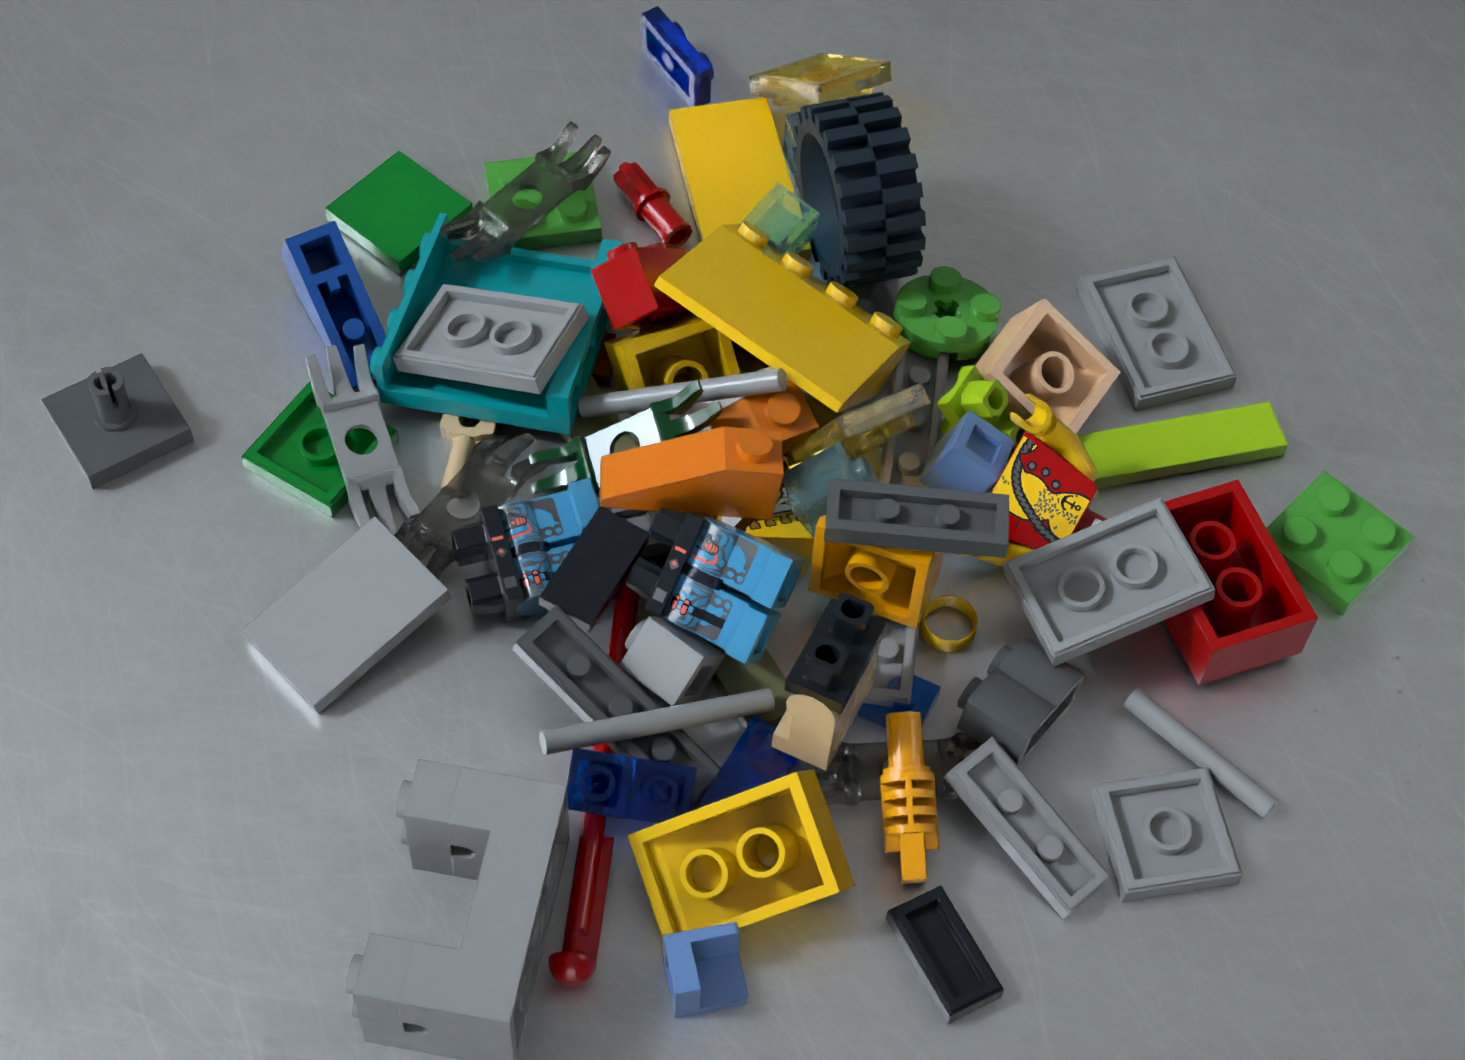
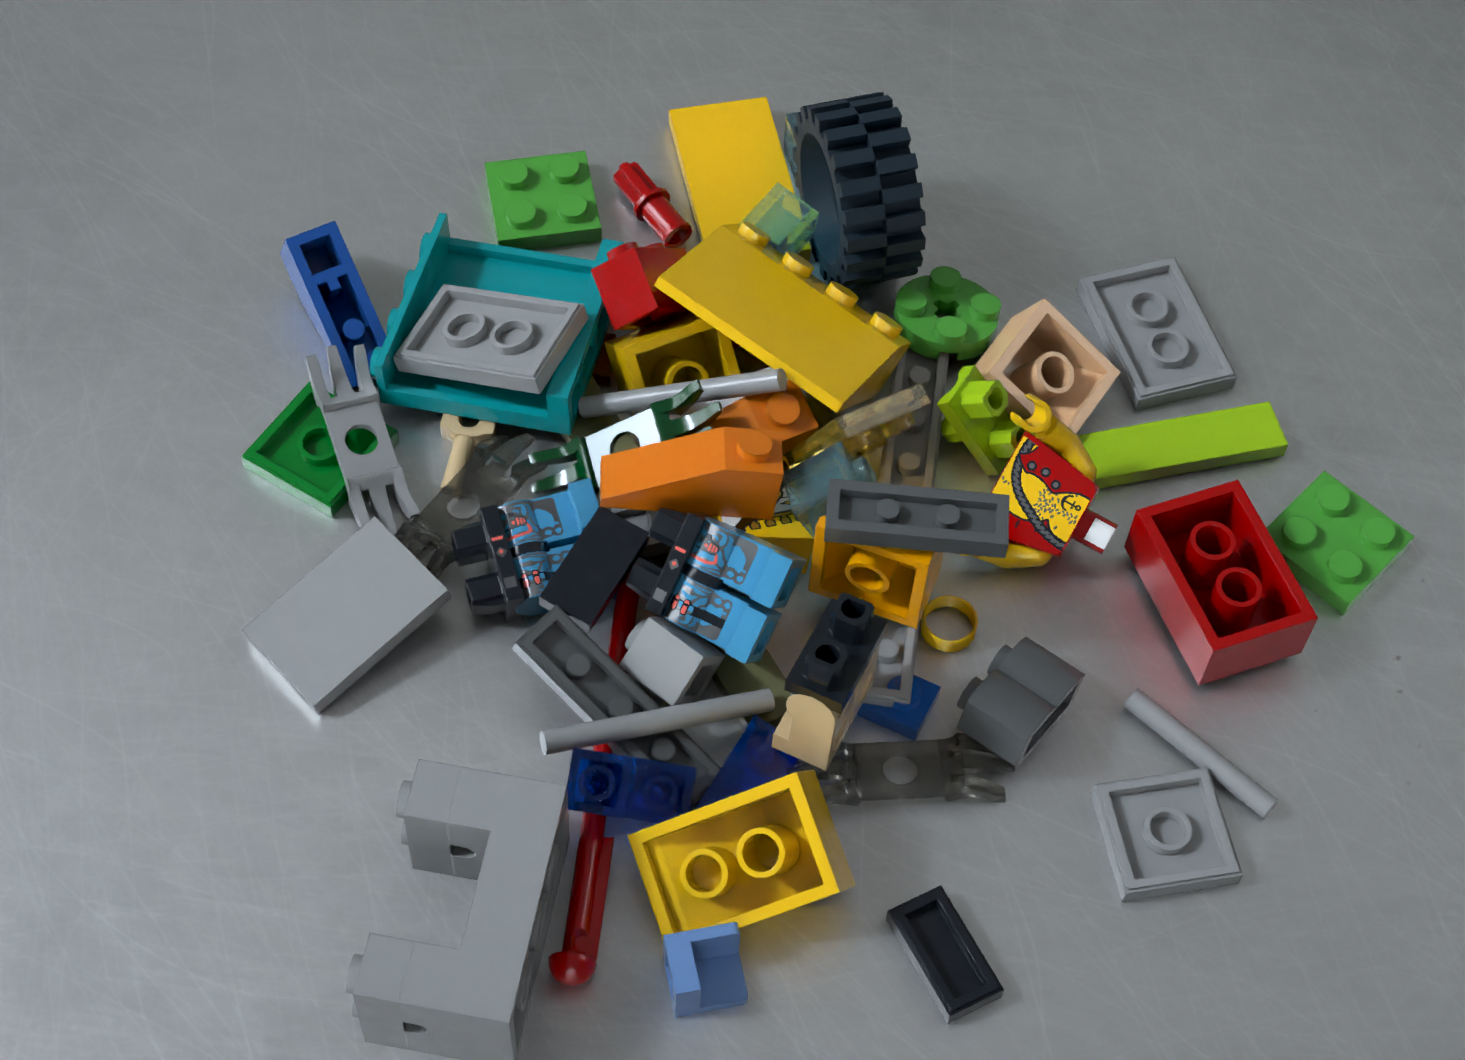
(117, 420): dark grey tile -> none
(394, 209): green tile -> none
(546, 175): clear smoke piece -> none
(676, 57): clear blue plate -> none
(820, 79): clear yellow plate -> none
(908, 797): light orange hinge -> none
(968, 456): medium blue panel -> none
(1027, 827): light grey tile -> none
(1108, 581): light grey tile -> none

